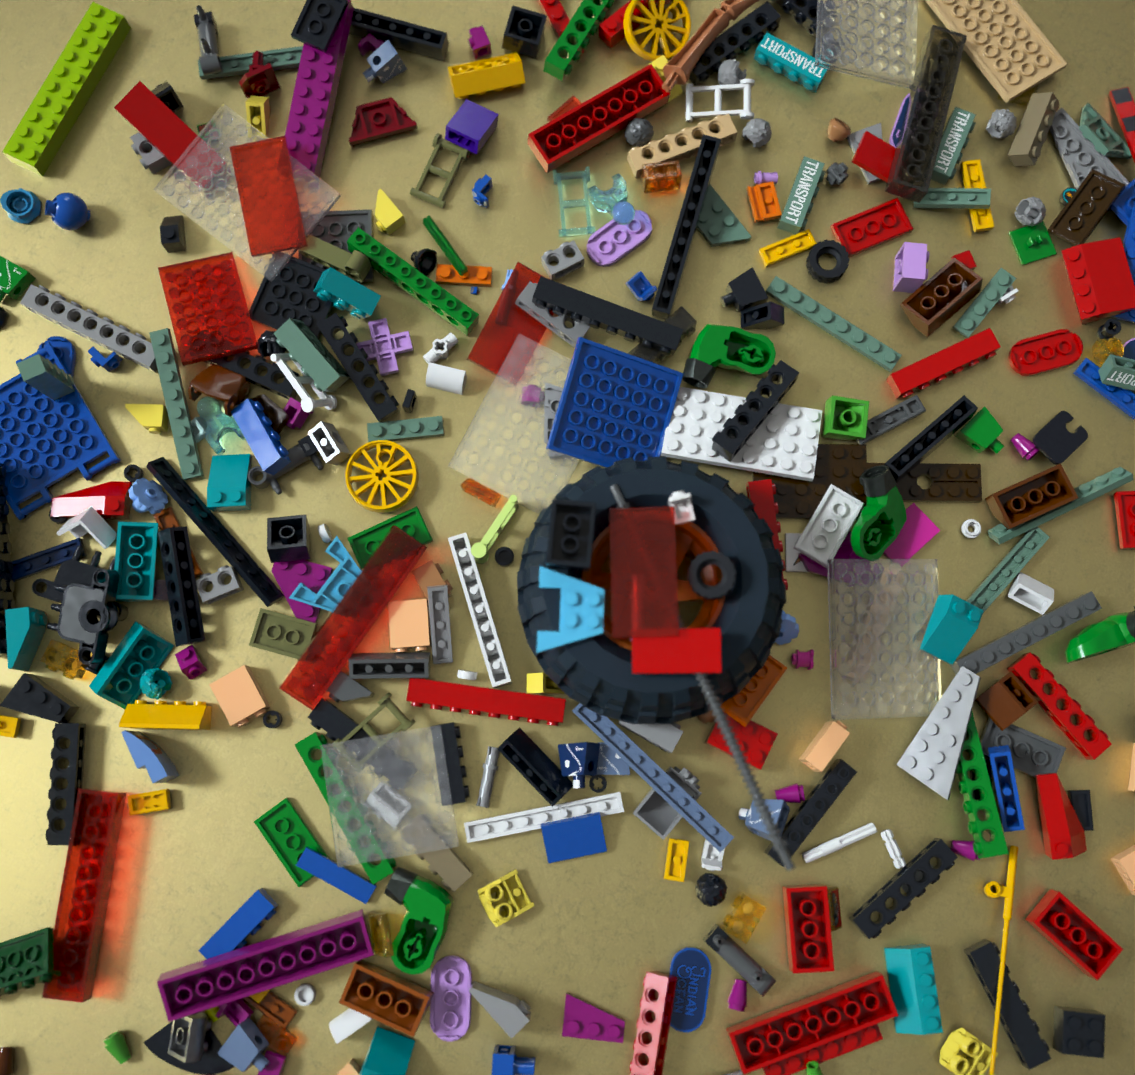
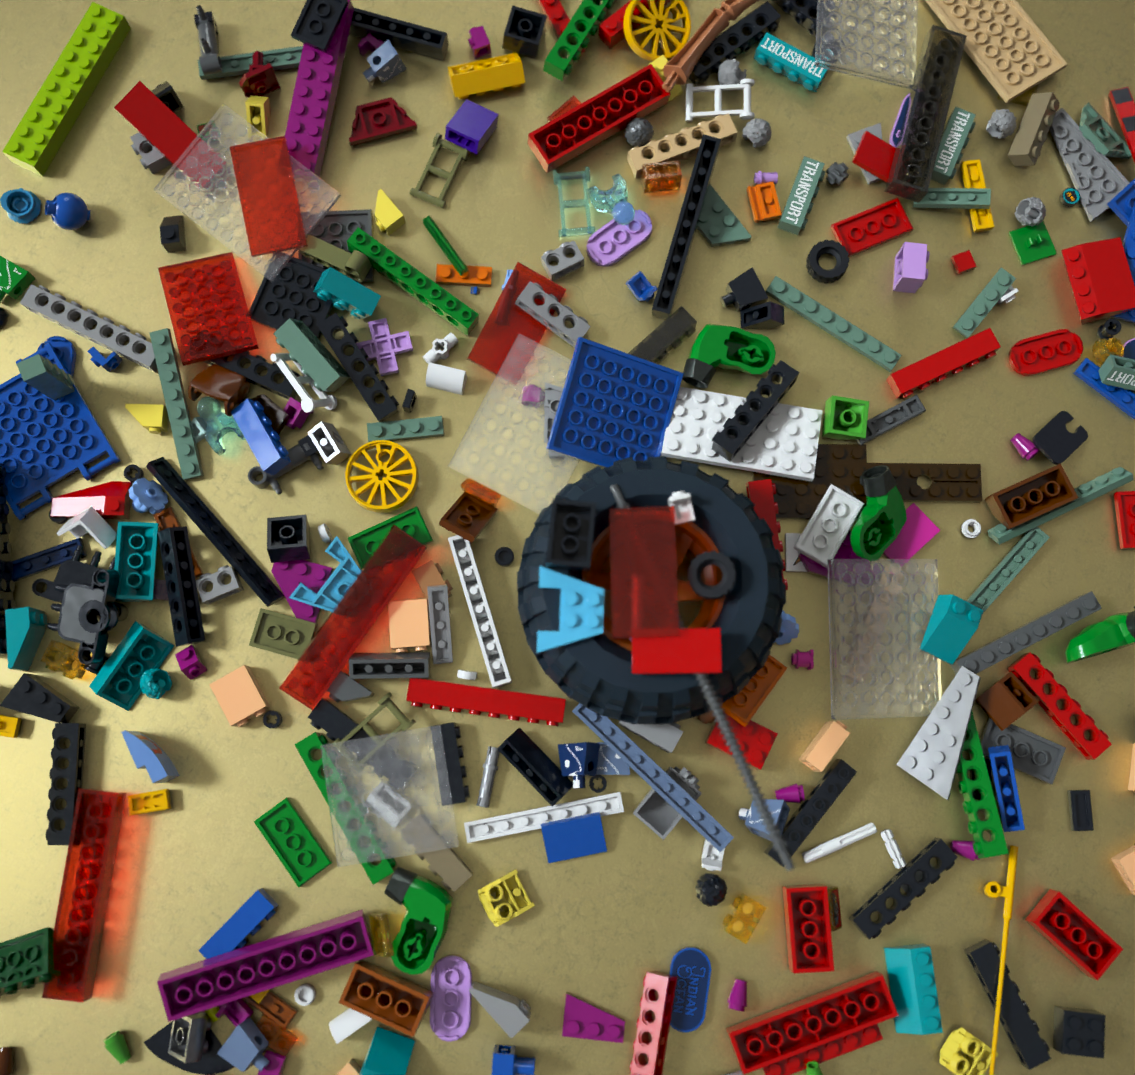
(167, 716): yellow slope -> none
(229, 483): teal slope -> none
(268, 345): black piece -> none
(336, 876): blue tile -> none
(424, 260): black piece -> none
(468, 517): none -> reddish brown plate
(480, 189): blue bracket -> none
(481, 549): yellowish green piece -> none
(541, 684): light yellow slope -> none
(607, 315): black brick -> none
(676, 859): yellow plate -> none
(739, 960): dark grey piece -> none
(787, 248): yellow tile -> none
(838, 130): medium nougat cone -> none
(931, 438): black brick -> none
(941, 296): reddish brown slope -> none
(981, 432): green torso -> none
(1031, 593): white brick -> none
(1060, 825): red wedge -> none
(1086, 208): dark brown tile -> none

